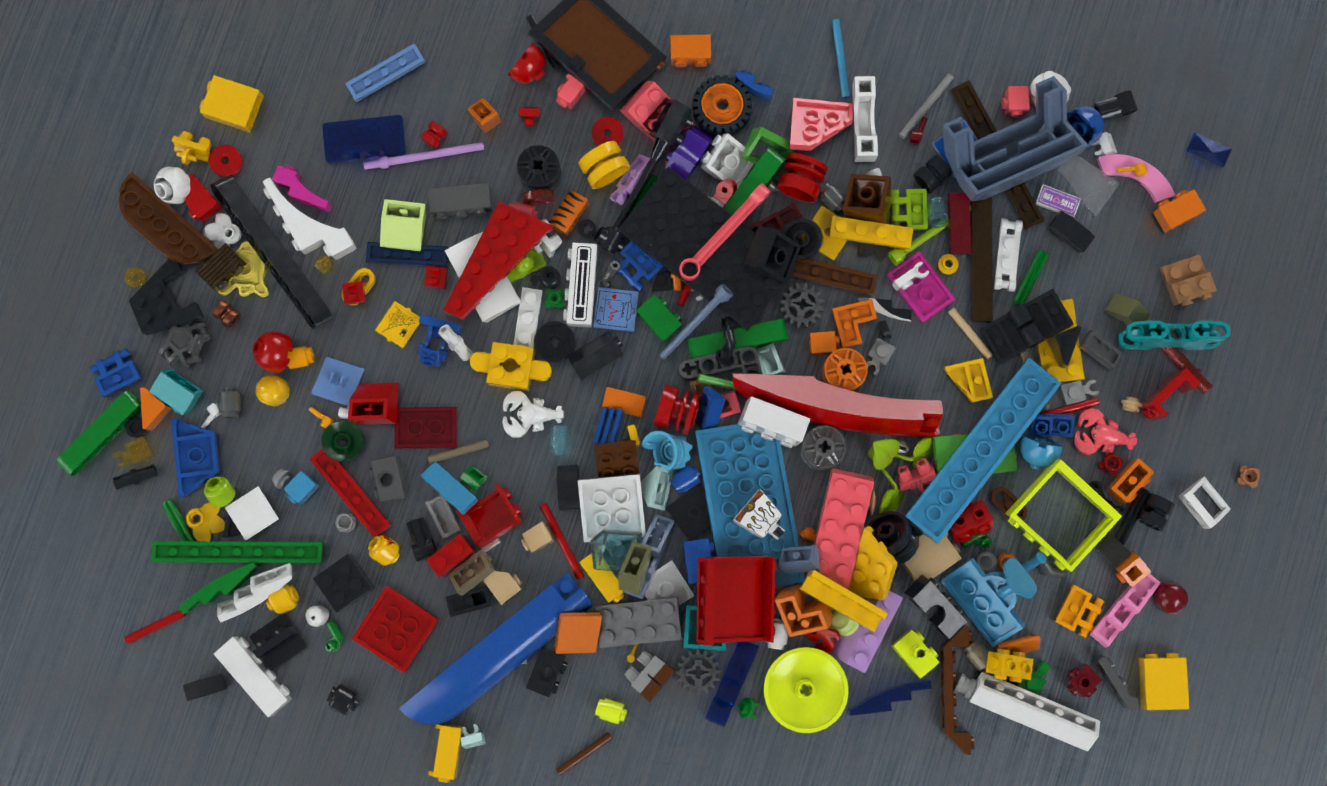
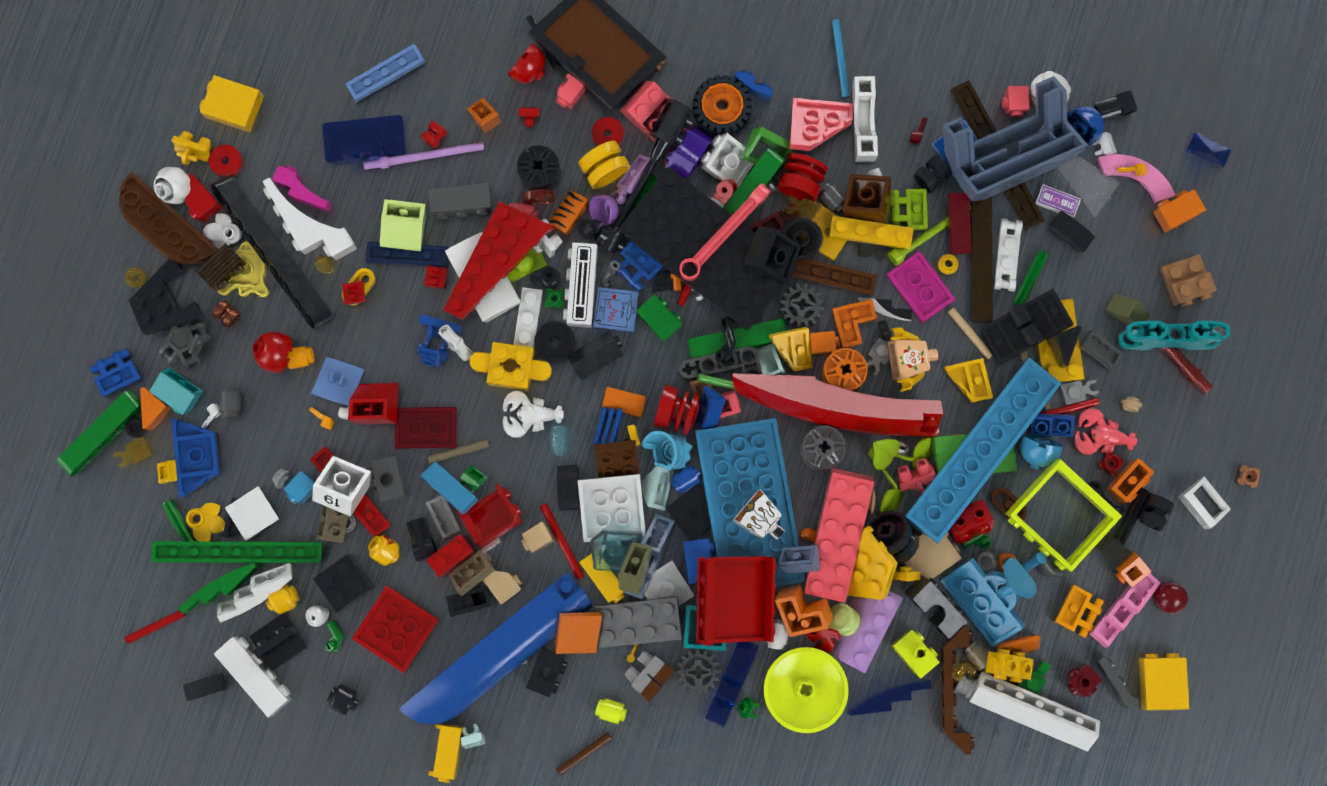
(135, 476): black pin -> none
(166, 472): none -> yellow tile
(219, 492): lime head -> none
(272, 390): yellow hair -> none
(331, 525): none -> dark tan bracket
(341, 486): none -> white brick
(342, 431): dark green dish -> none
(398, 324): yellow piece -> none
(603, 209): none -> medium lavender hair
(690, 50): orange brick -> none
(722, 294): sand blue piece -> none
(773, 422): white brick -> none
(794, 348): none -> yellow wing
(806, 209): none -> clear yellow plate
(842, 600): yellow fence -> none
(905, 280): white plate -> none
(905, 573): none -> yellow plate
(909, 358): none -> light nougat torso
(926, 106): light grey bar -> none
(937, 212): clear light blue brick -> none
(962, 669): none -> clear yellow arm
(1181, 380): red panel -> none

